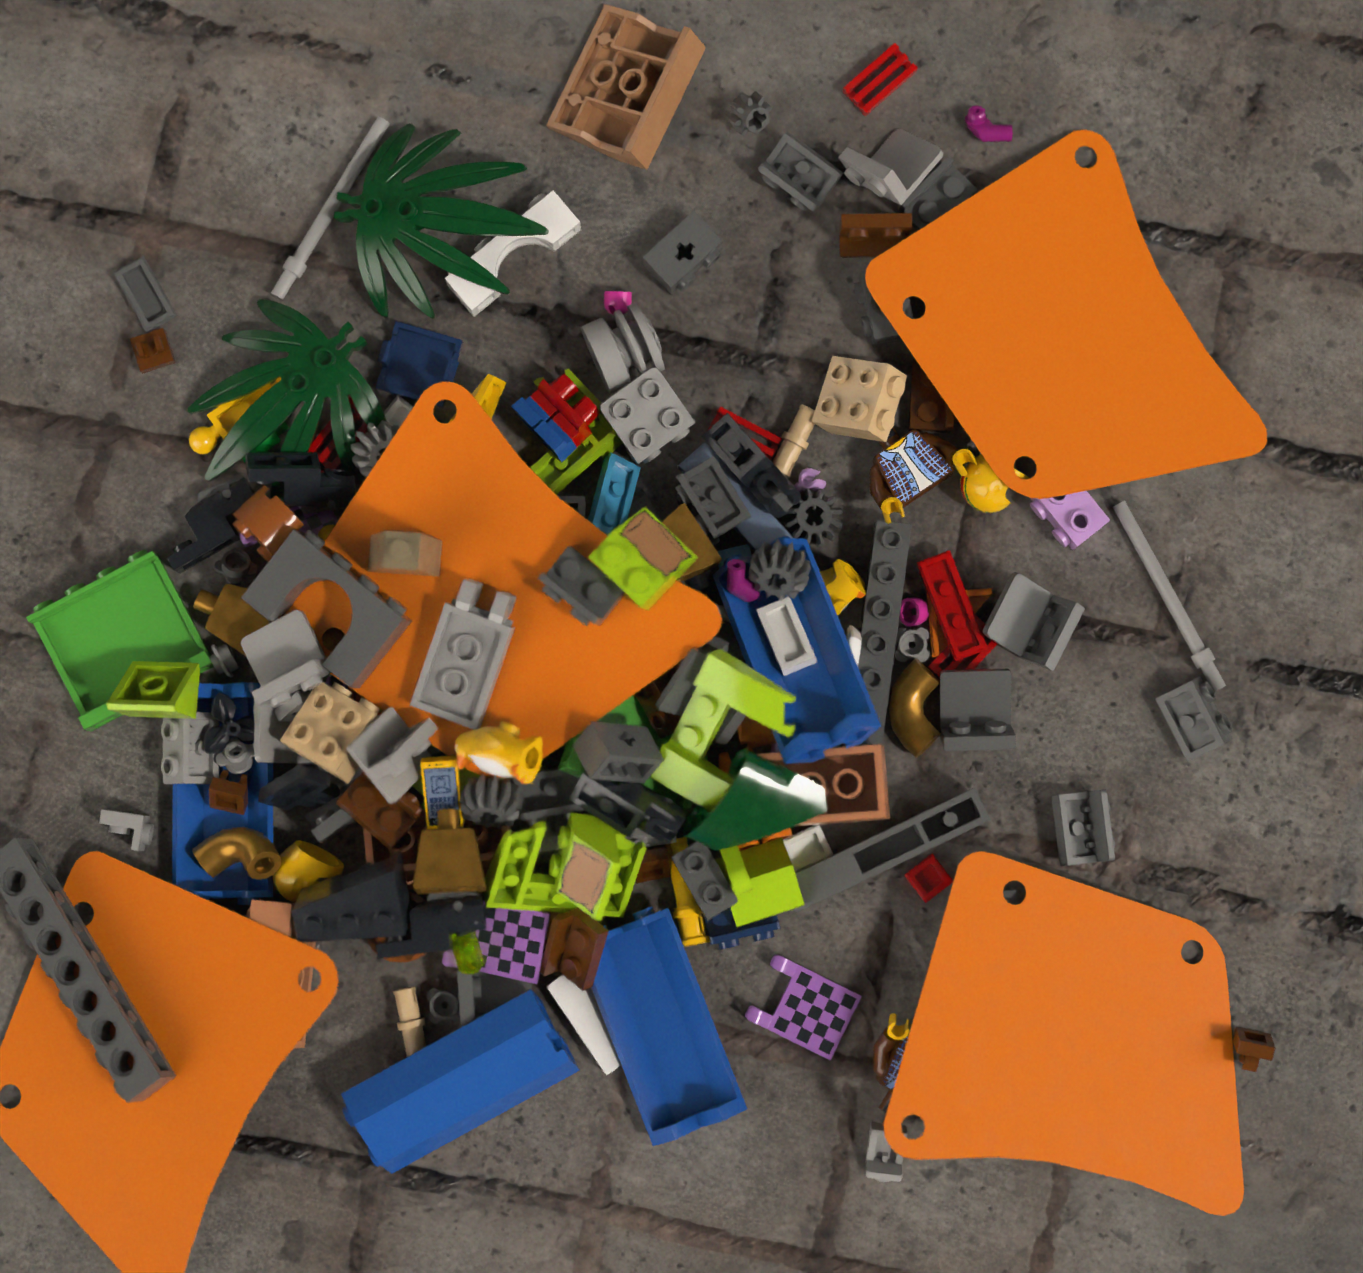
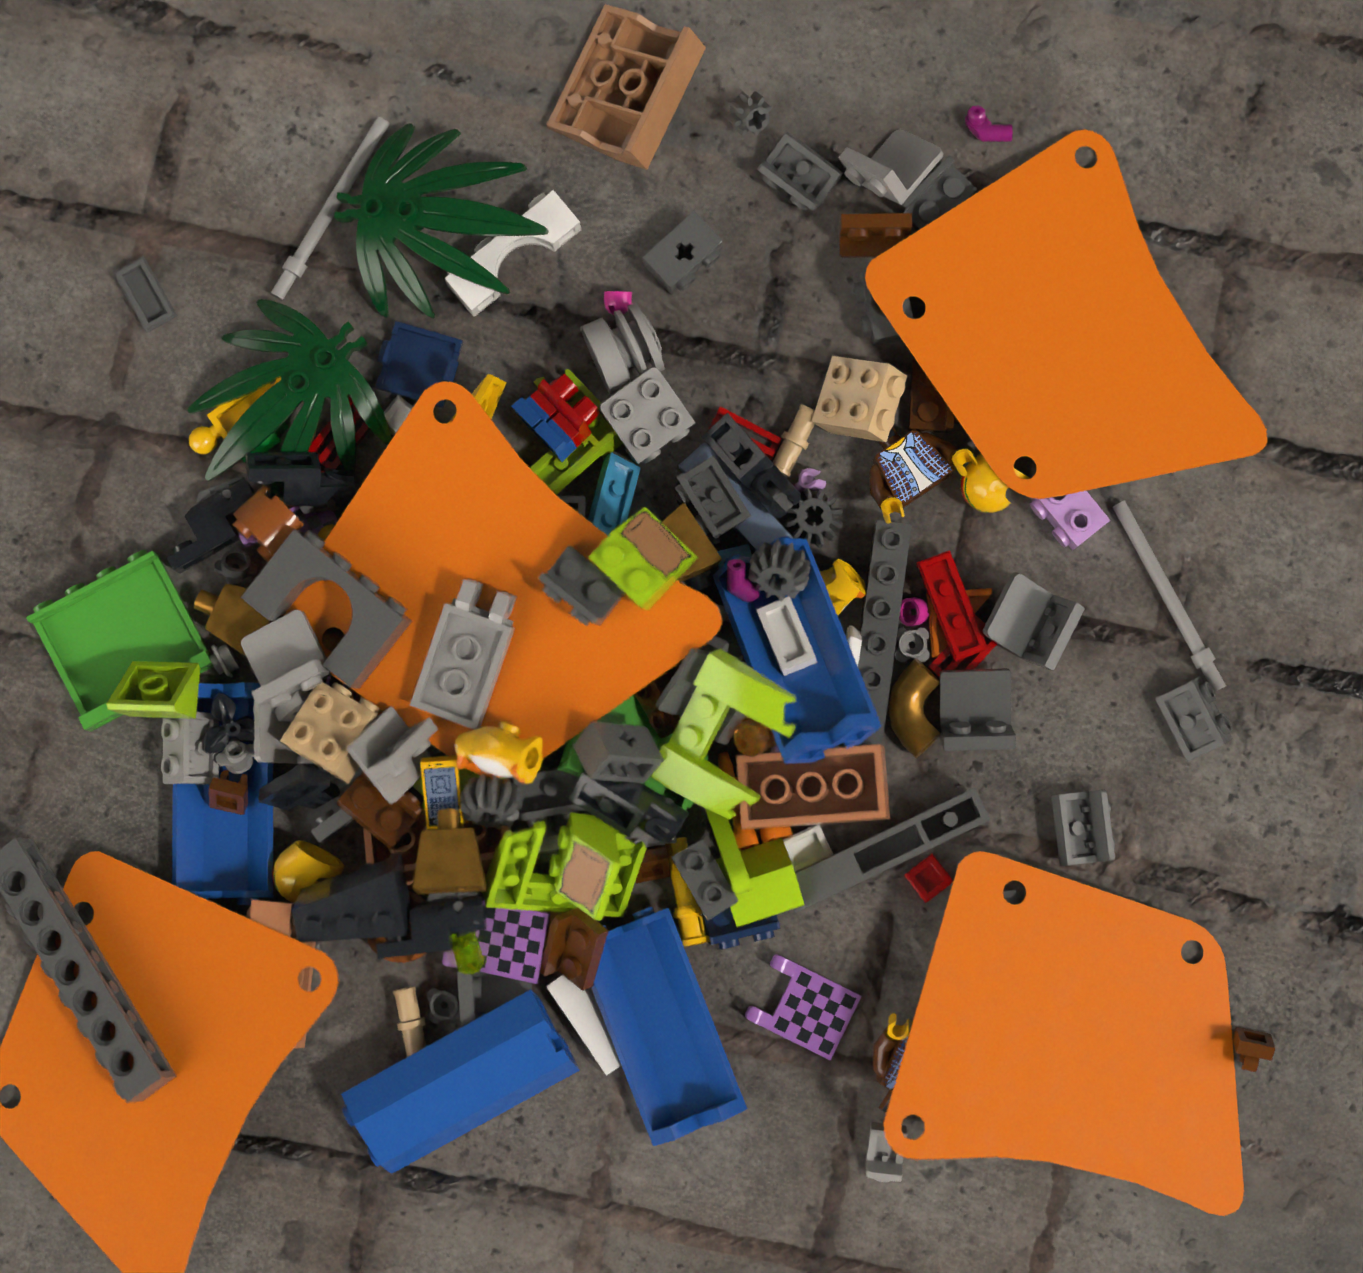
(123, 822): light grey bracket -> none
(152, 350): reddish brown tile -> none
(236, 846): pearl gold cylinder -> none
(370, 444): light grey gear -> none
(405, 553): dark tan slope -> none
(753, 737): none -> clear orange brick
(756, 805): dark green panel -> none
(901, 60): red tile -> none

